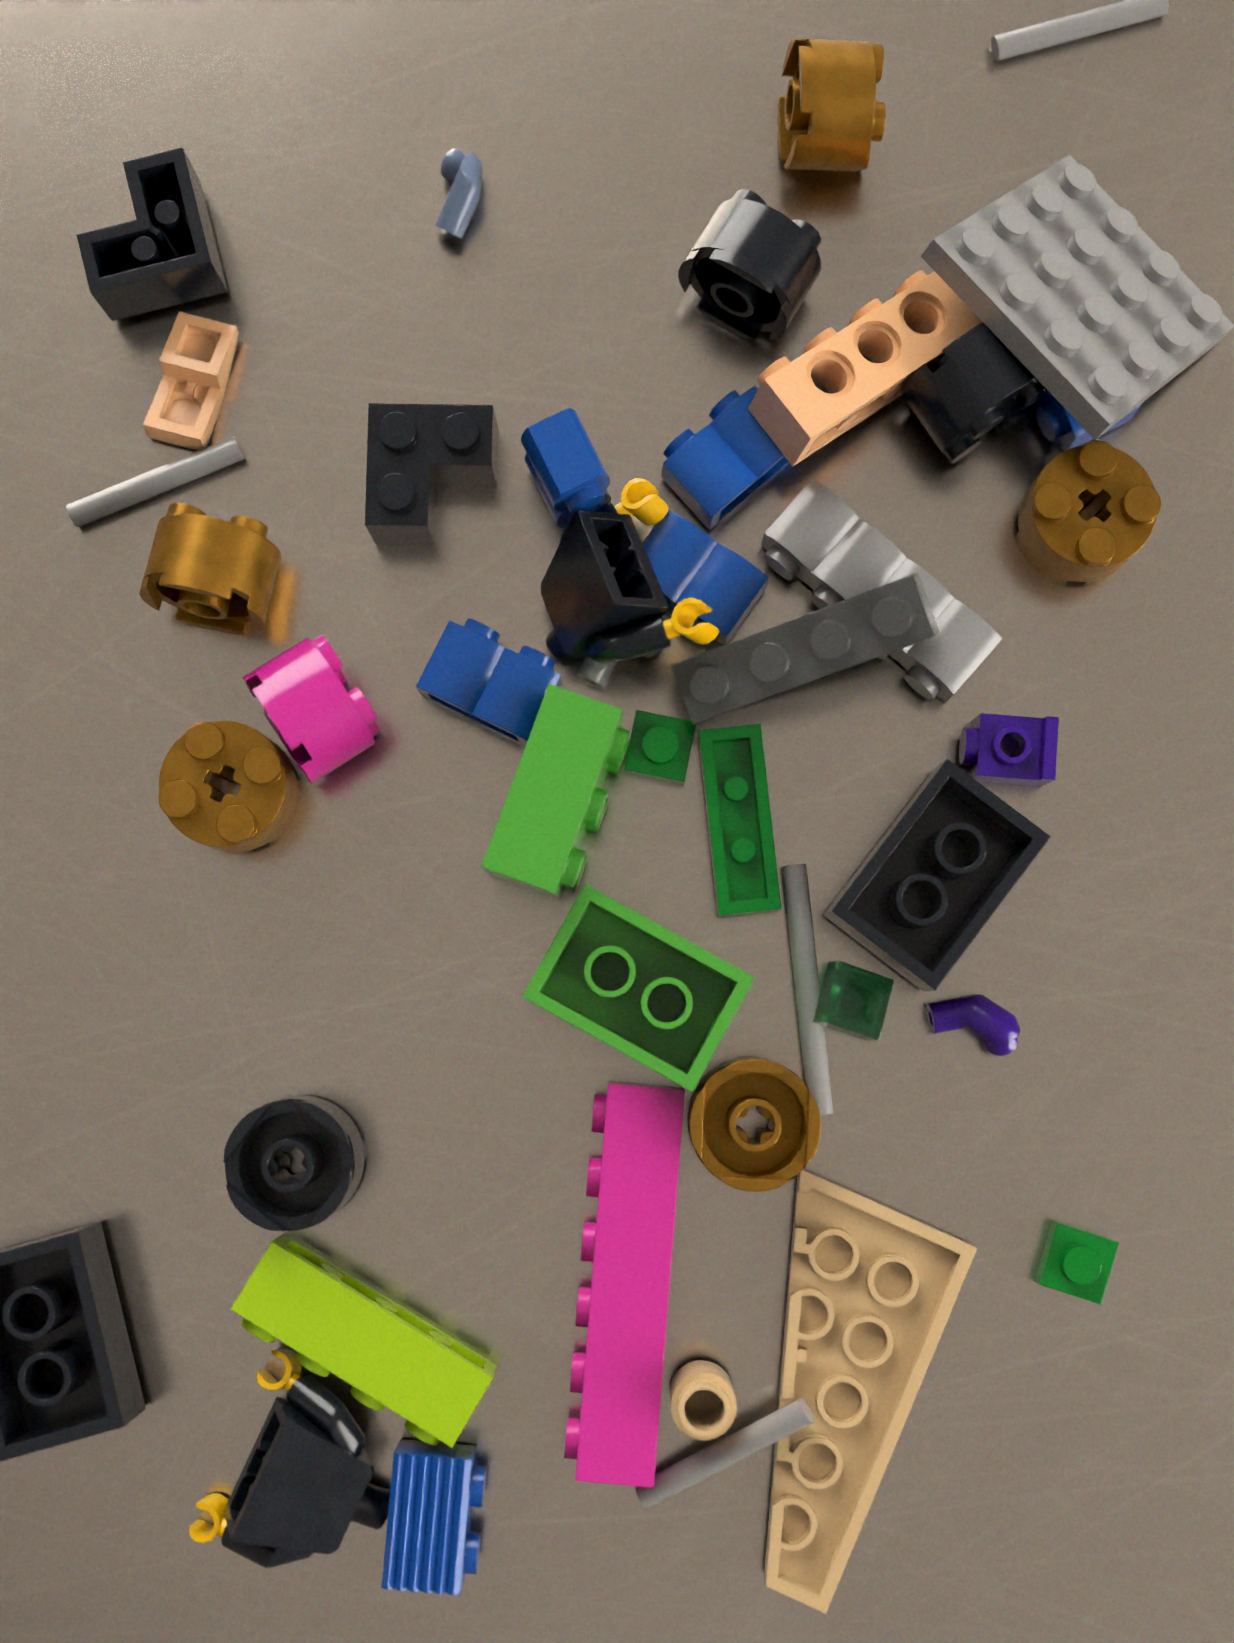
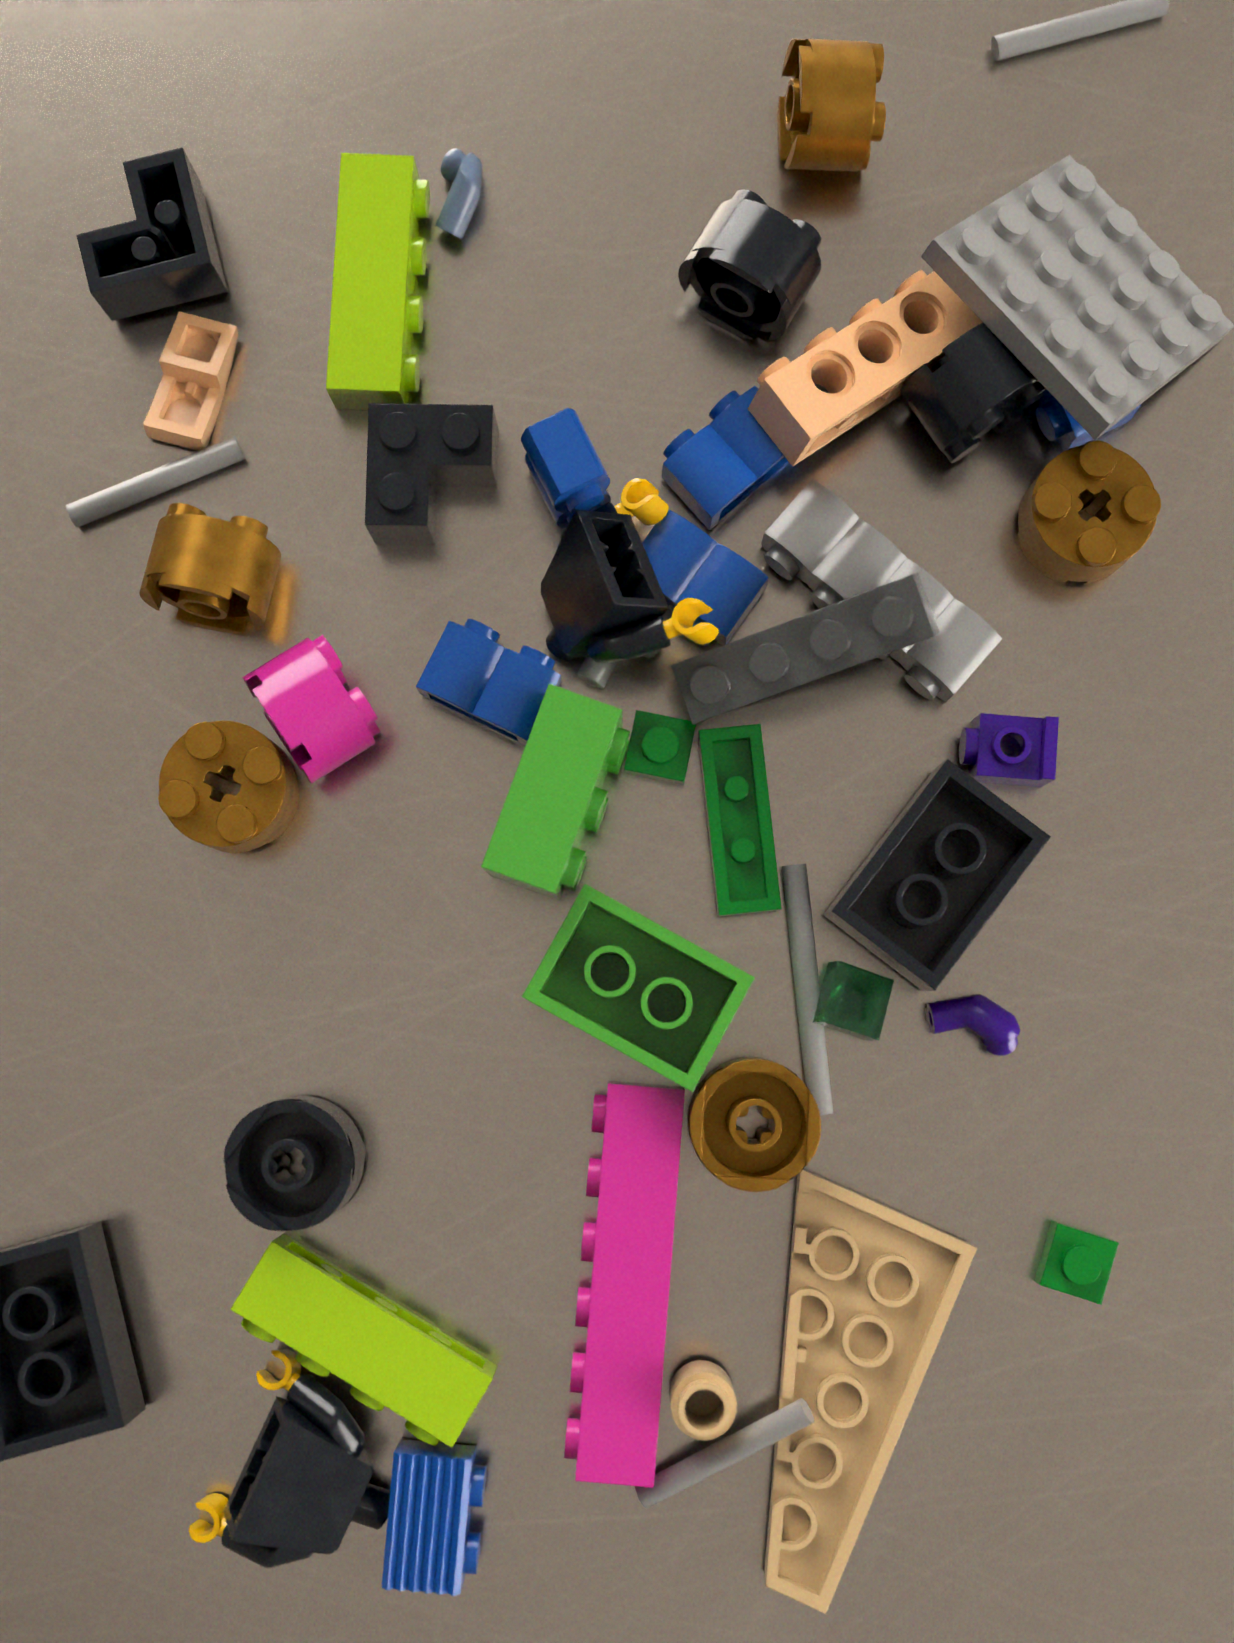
(375, 281): none -> lime brick

